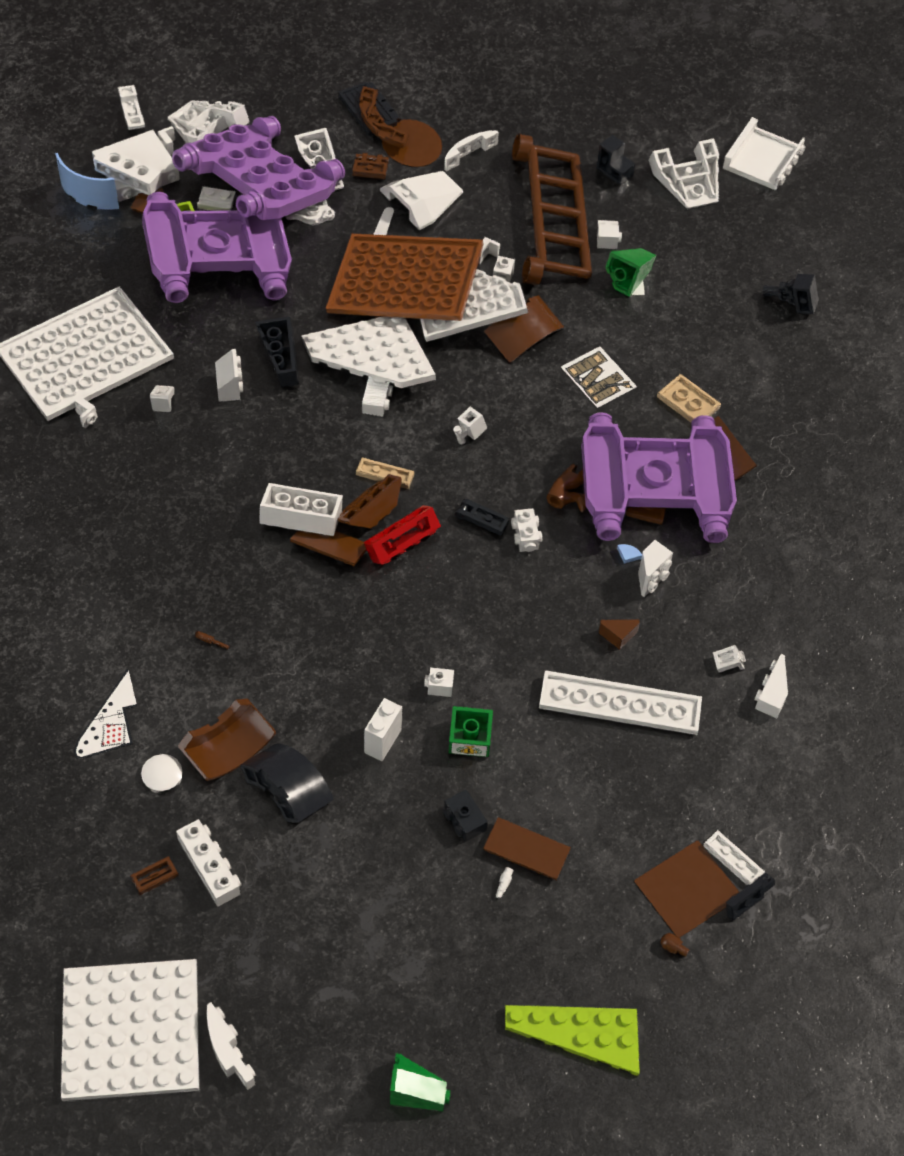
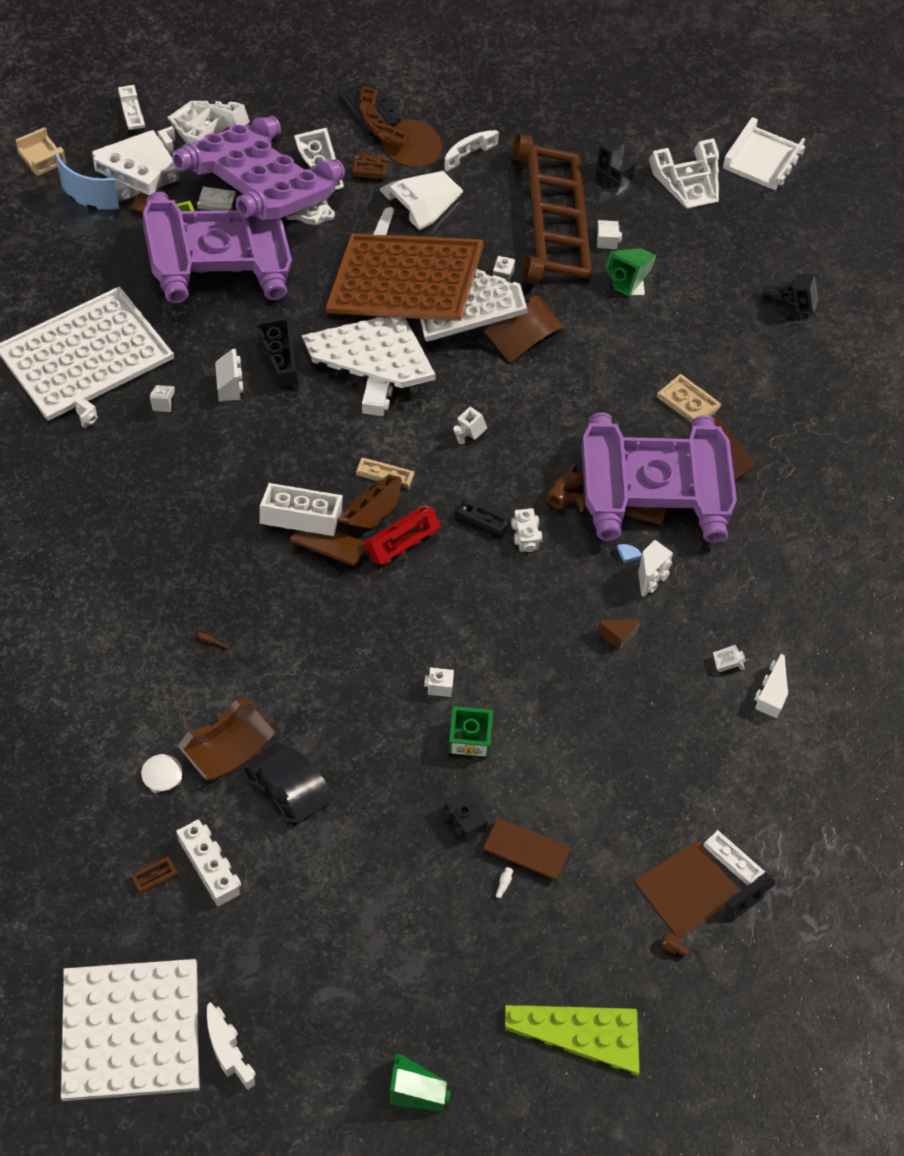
(39, 151): none -> tan panel
(110, 725): white sticker -> none
(383, 729): white brick -> none
(490, 247): white bracket -> none
(598, 376): sticker -> none
(620, 702): white plate -> none

